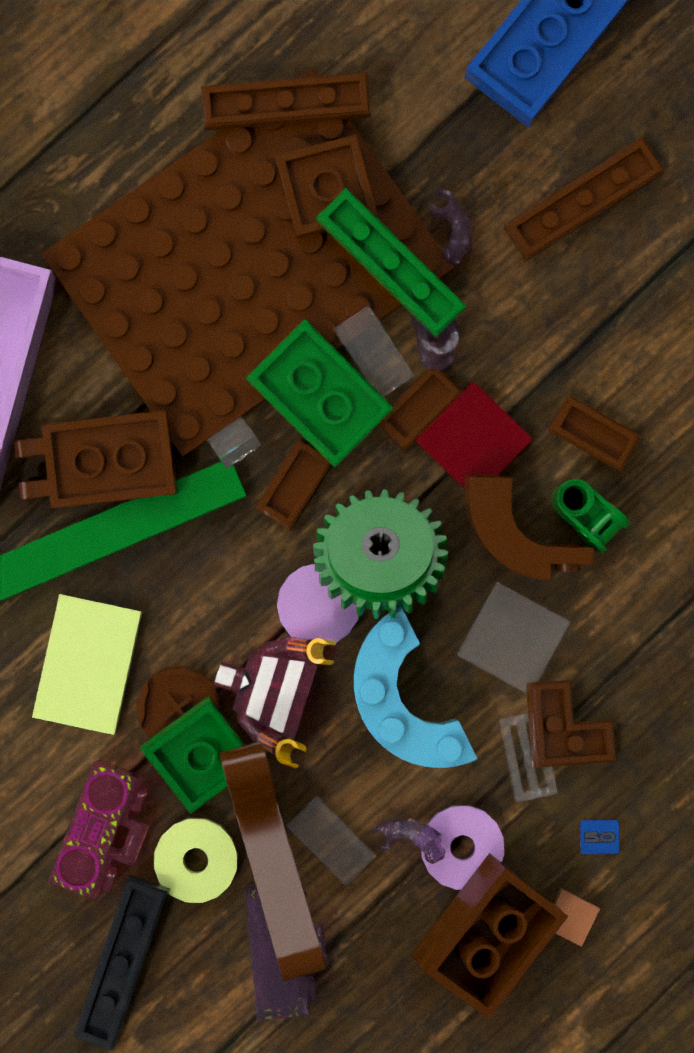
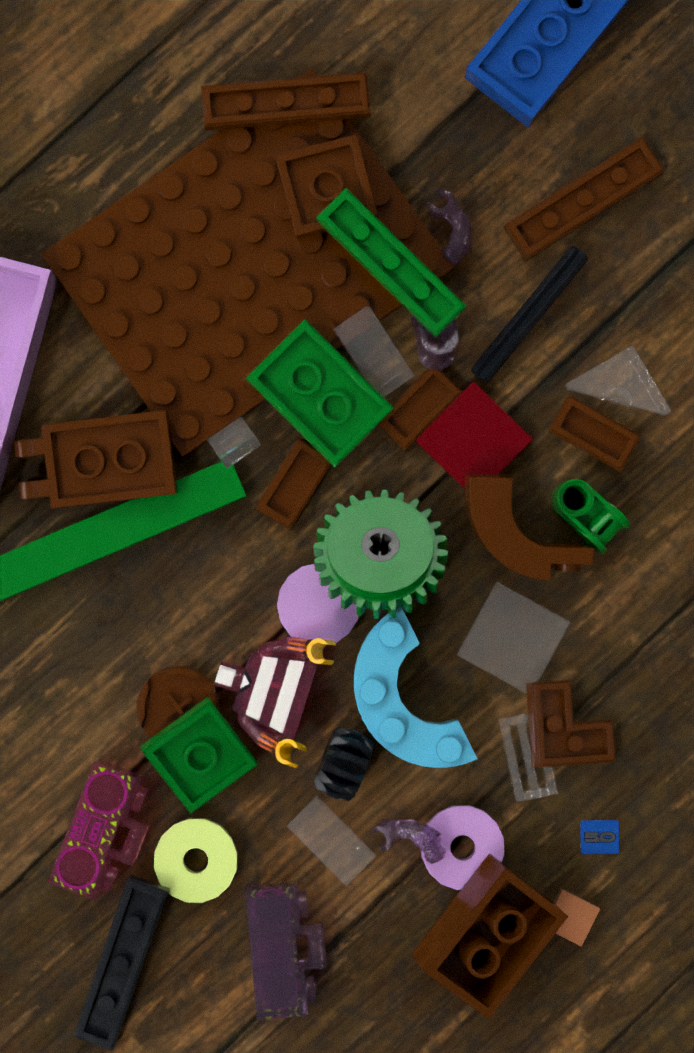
(87, 664): yellowish green tile -> none
(272, 861): reddish brown beam -> none
(343, 764): none -> black gear
(529, 314): none -> black axle
(622, 382): none -> clear tile

